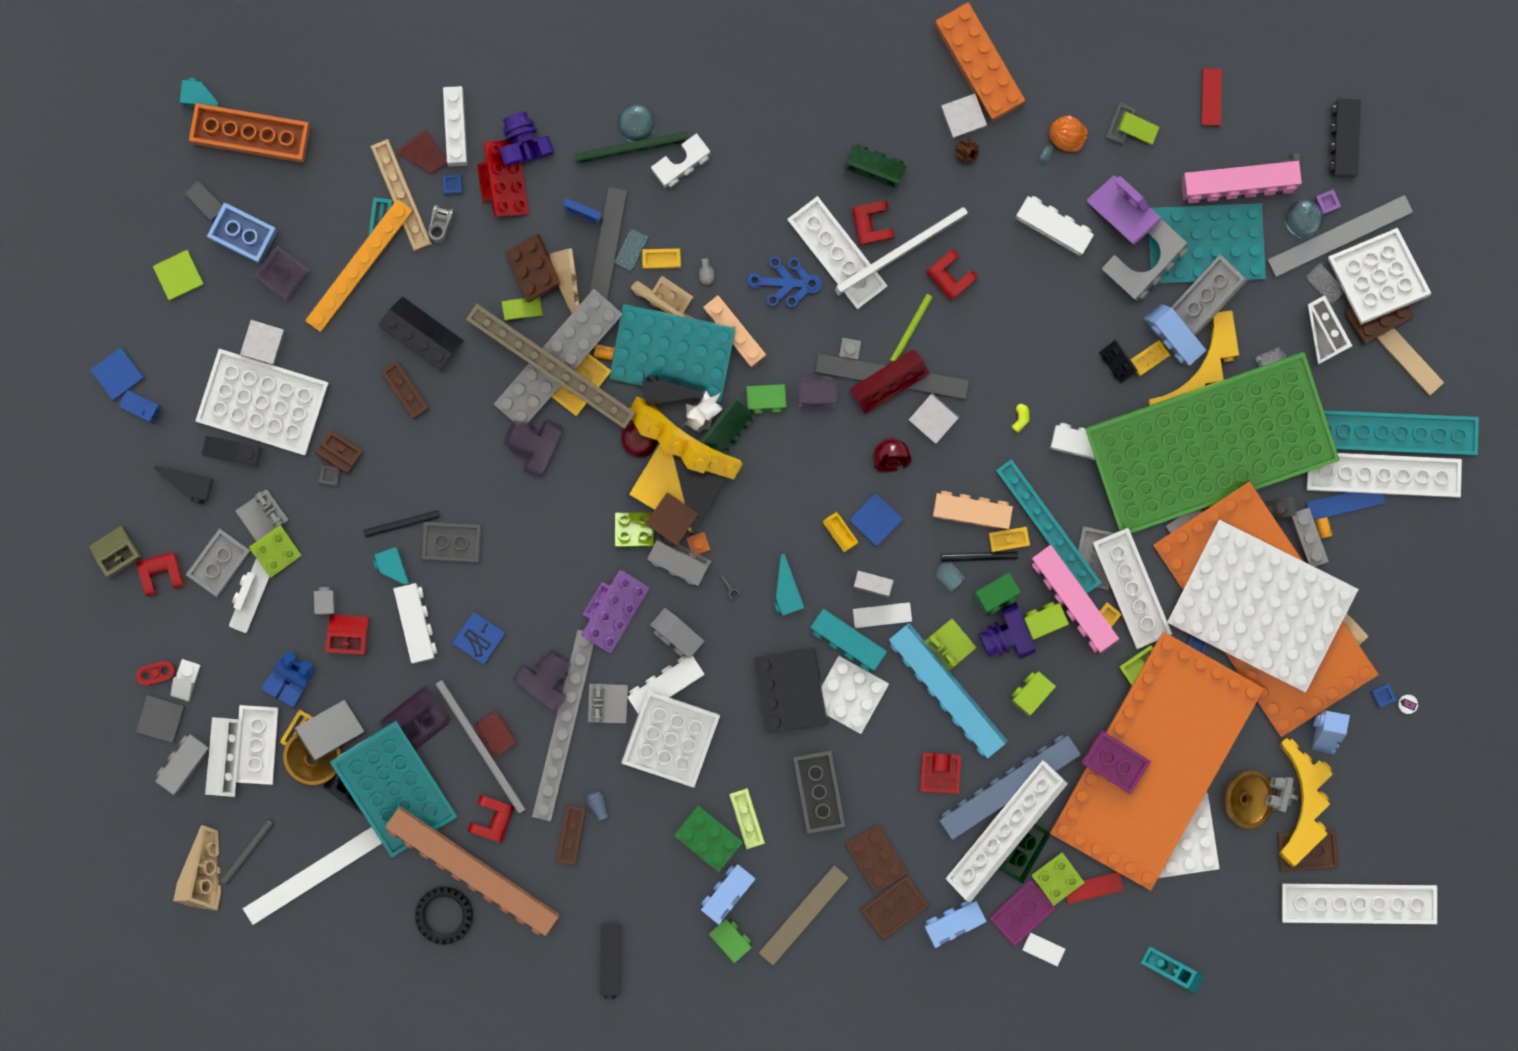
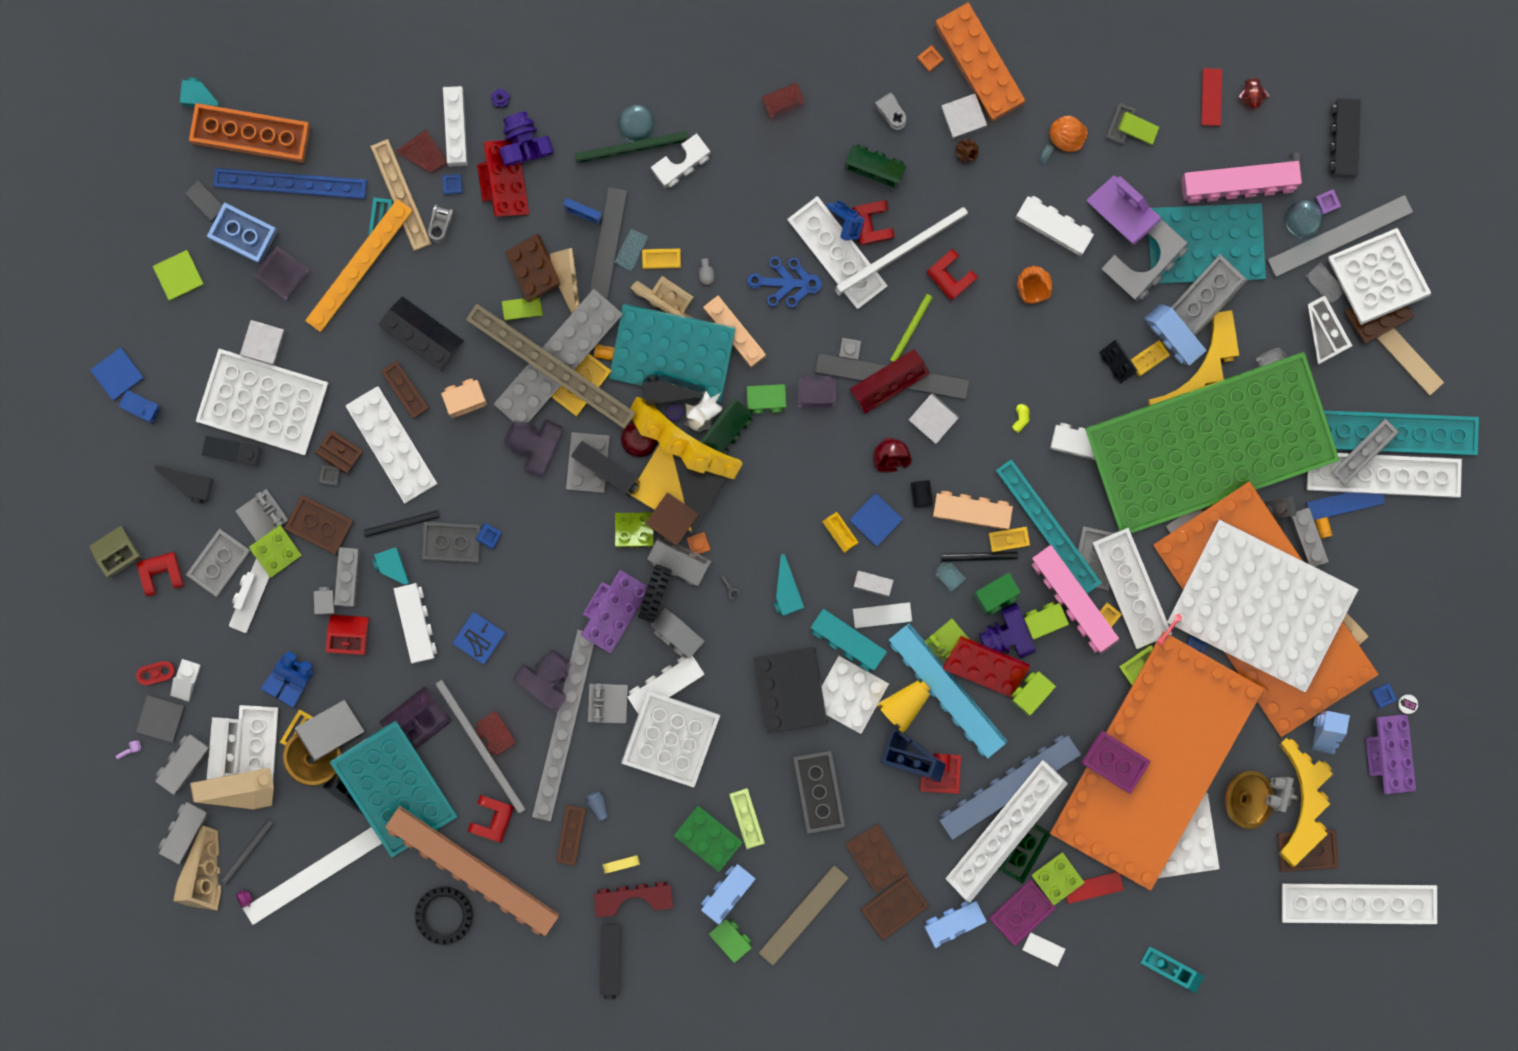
(134, 747): none -> lavender hand
(183, 832): none -> light grey brick
(241, 790): none -> tan wedge
(244, 898): none -> magenta plate
(290, 183): none -> blue tile
(318, 524): none -> reddish brown plate
(347, 577): none -> light grey brick
(391, 444): none -> white plate
(464, 398): none -> light nougat brick
(488, 536): none -> blue tile
(505, 97): none -> dark purple plate
(578, 476): none -> light grey plate
(606, 469): none -> black brick
(608, 902): none -> dark red arch
(621, 864): none -> light yellow beam
(654, 593): none -> black tyre
(674, 407): none -> dark purple plate
(782, 100): none -> clear red brick
(853, 221): none -> blue bracket
(890, 108): none -> light grey piece
(905, 704): none -> yellow cone
(910, 757): none -> dark blue wedge
(921, 494): none -> black piece
(930, 58): none -> orange tile
(986, 666): none -> red plate
(1034, 285): none -> orange hair
(1178, 618): none -> coral hinge
(1253, 93): none -> clear red rock
(1364, 452): none -> light grey tile
(1392, 754): none -> medium lavender bracket

